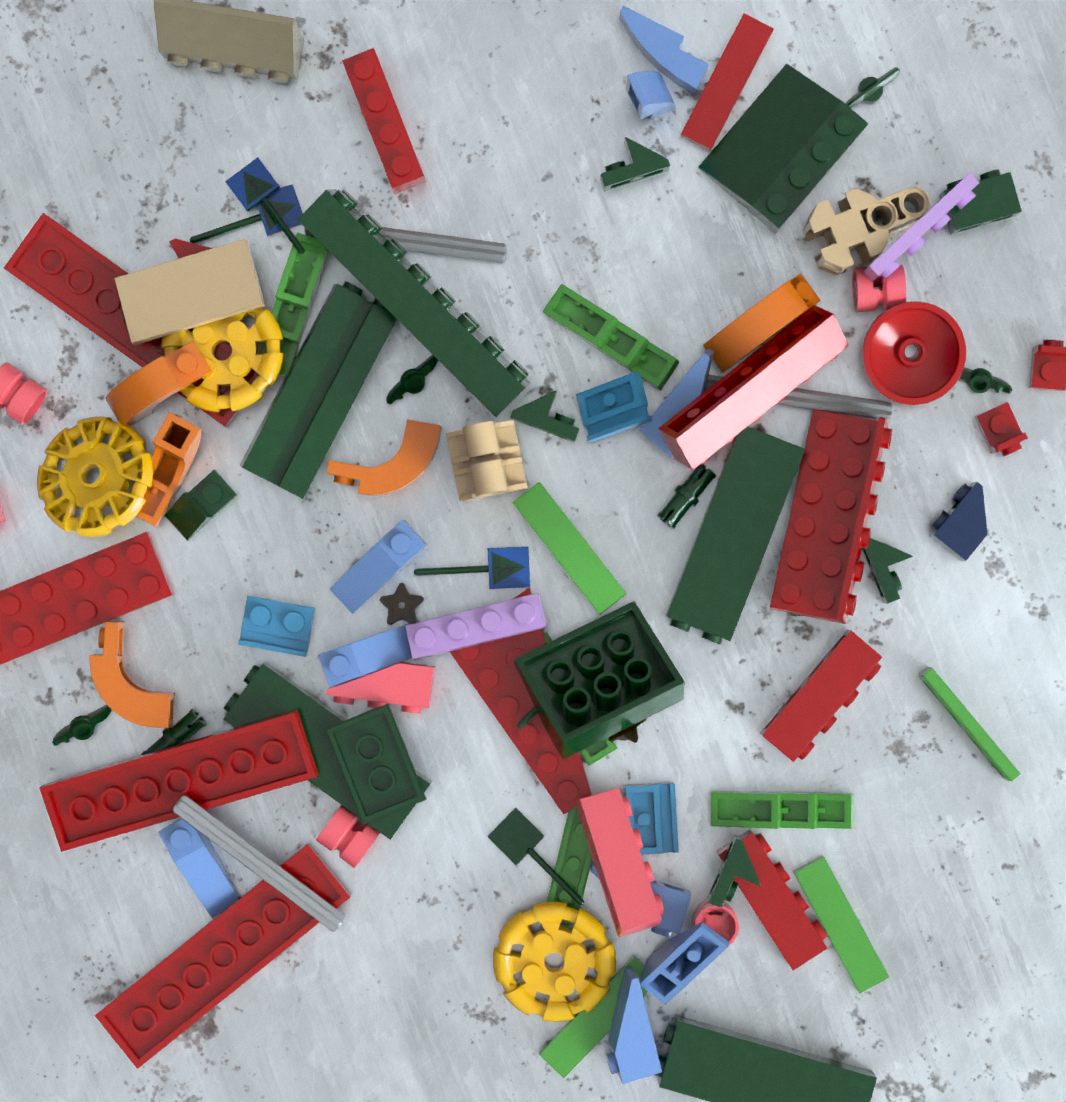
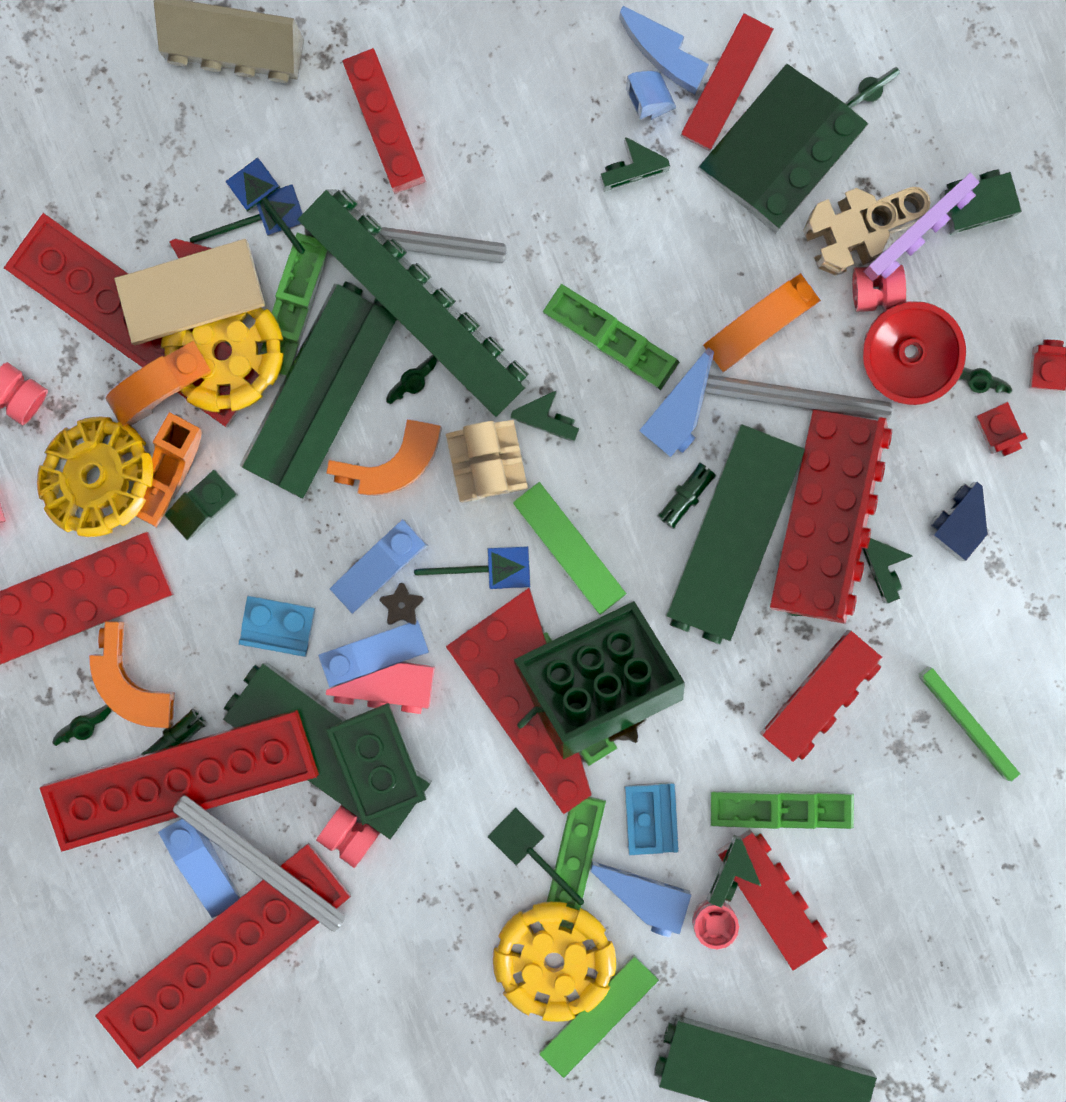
(476, 626): lavender plate -> none
(613, 407): dark azure plate -> none
(619, 862): coral brick -> none
(631, 1037): medium blue slope -> none
(681, 961): medium blue slope -> none
(753, 387): brick -> none
(841, 924): bright green tile -> none

